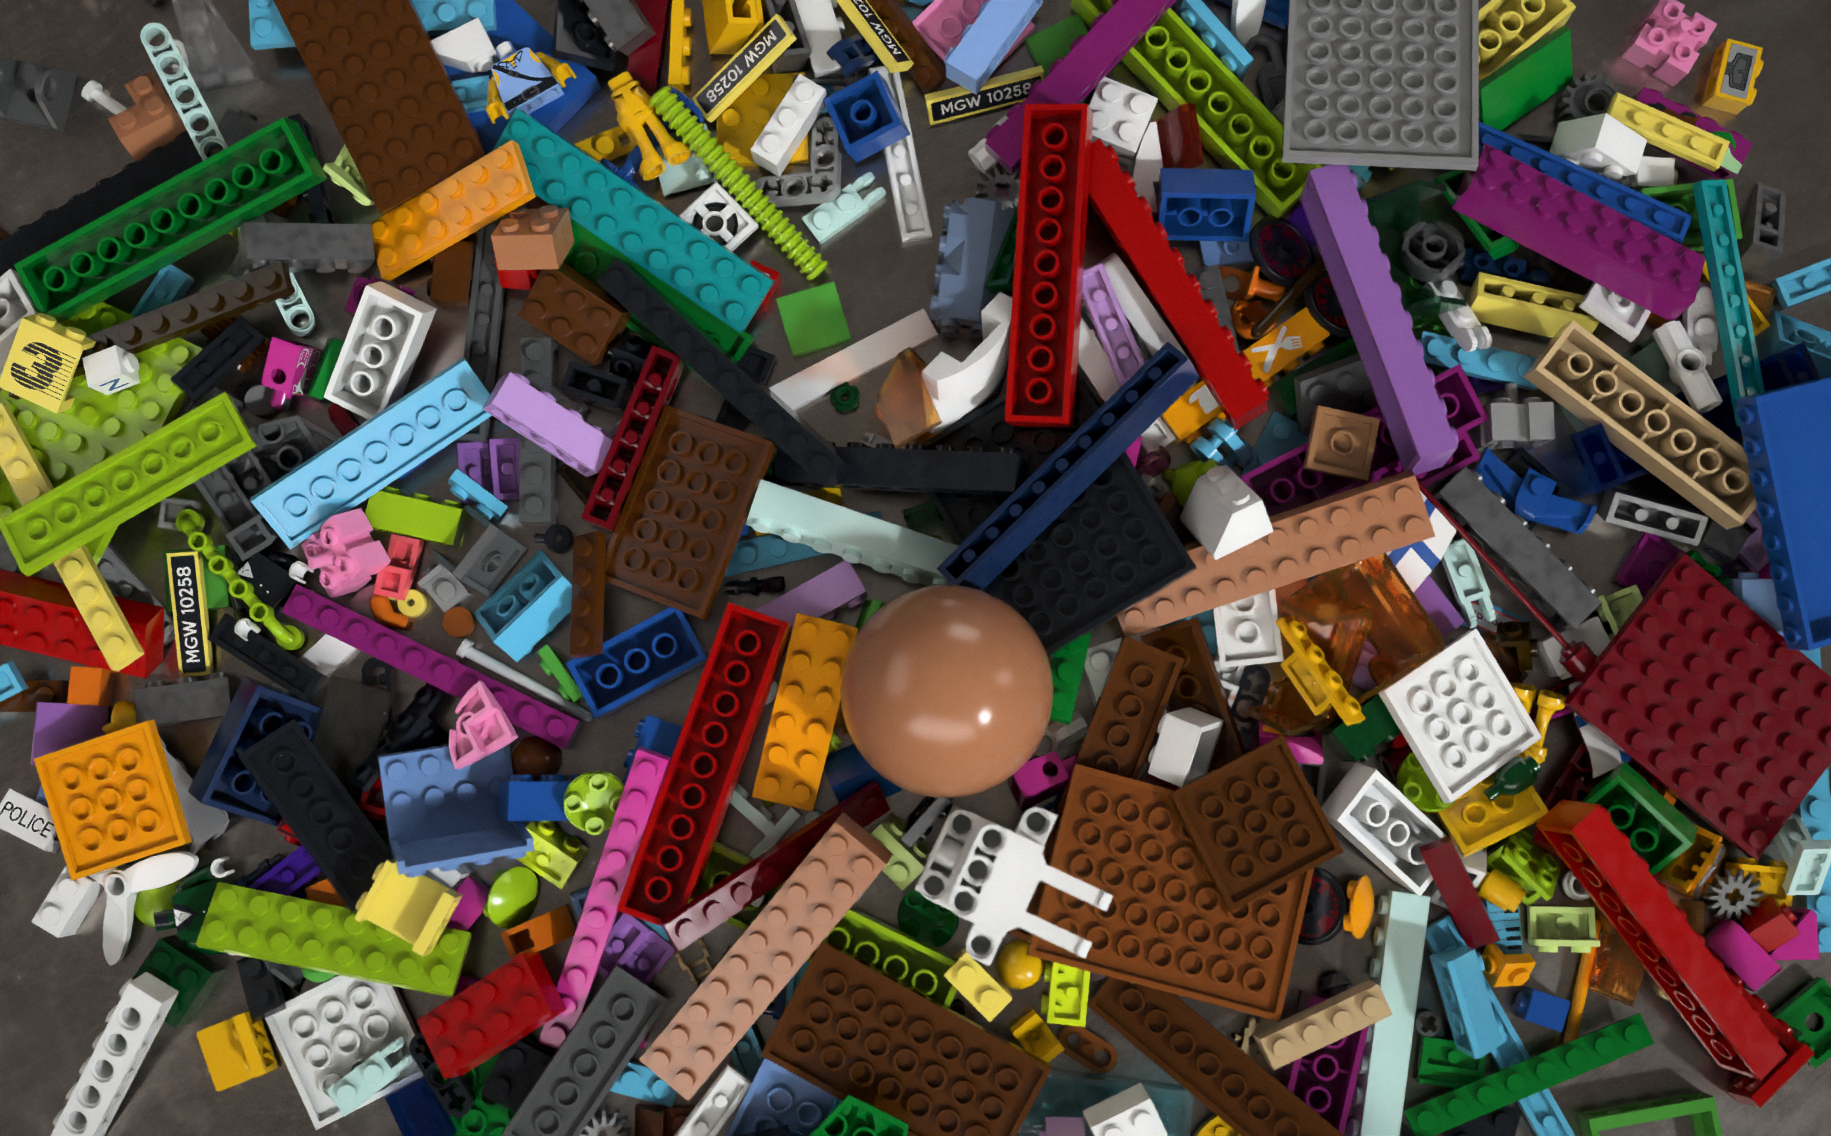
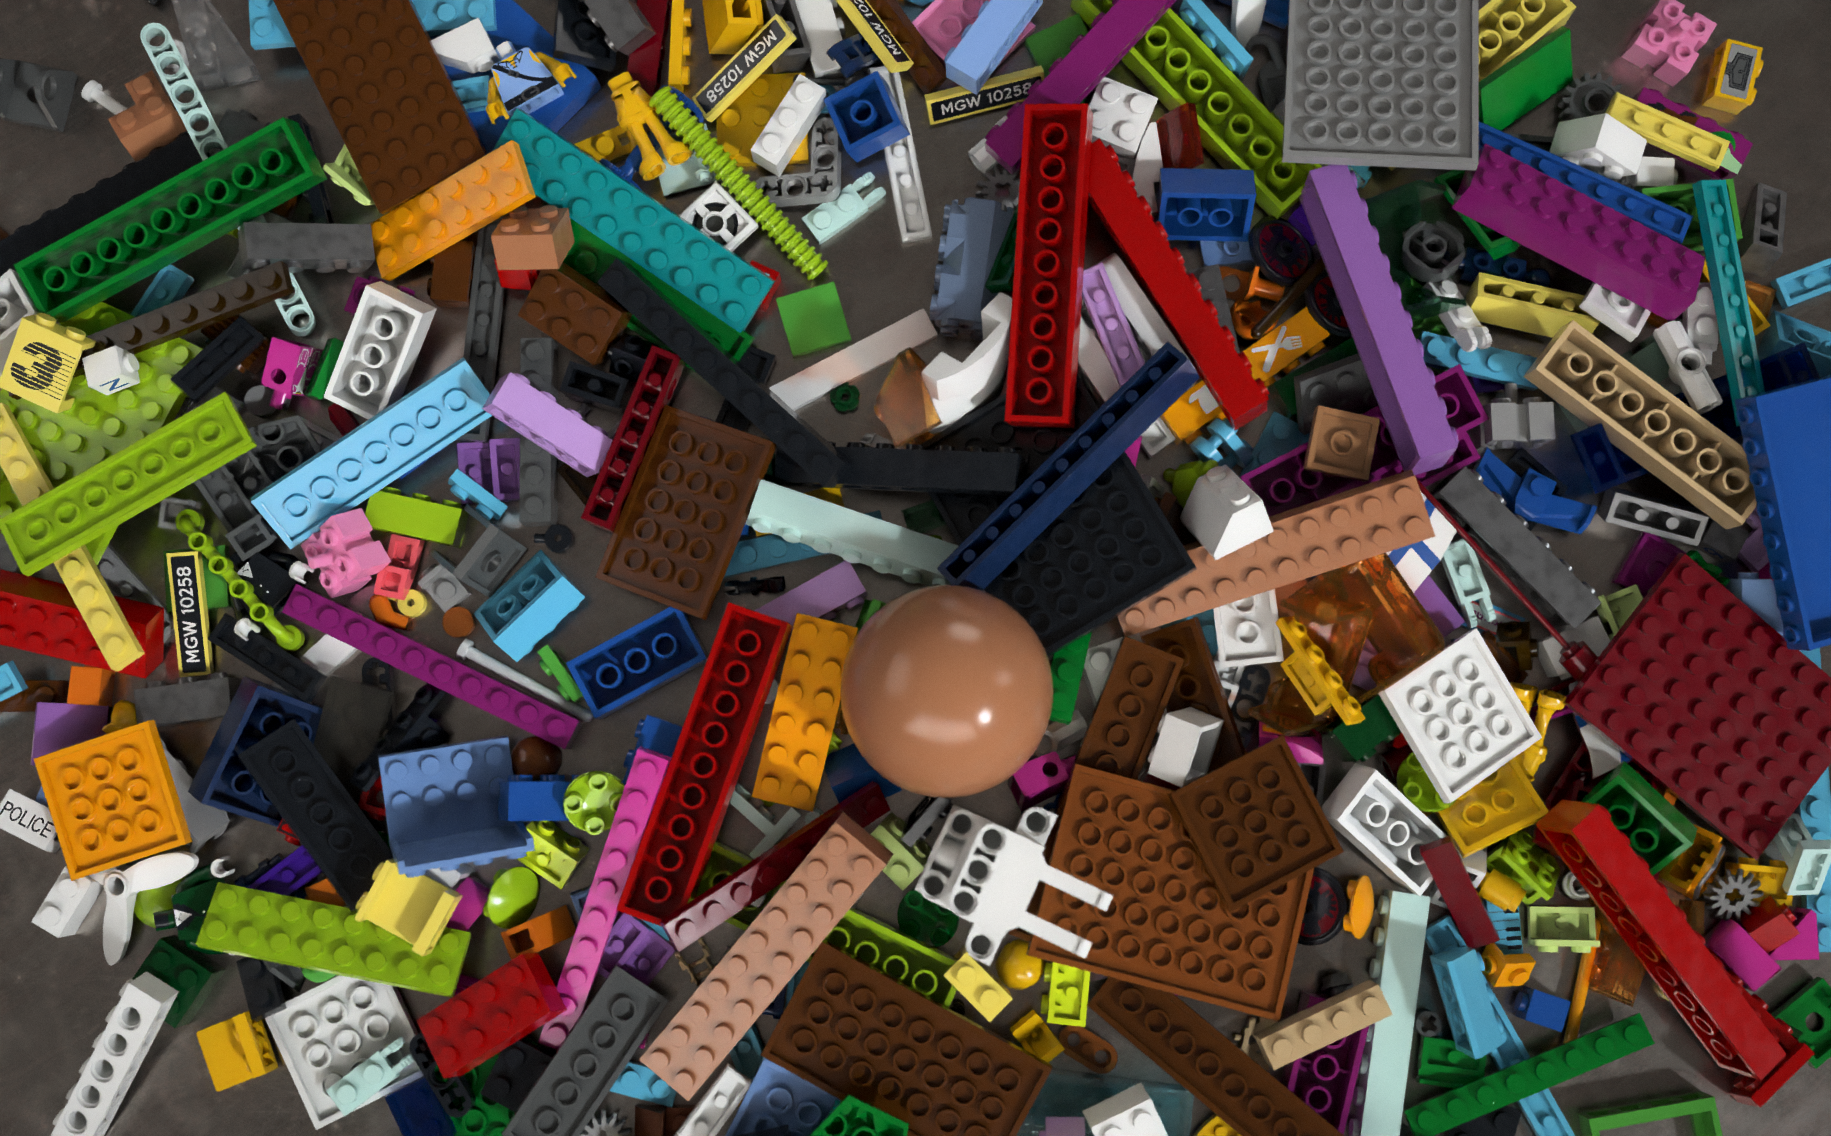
(480, 728): bright pink brick -> none
(588, 595): reddish brown plate -> none
(1161, 462): clear pink piece -> none
(1513, 777): dark green plant -> none

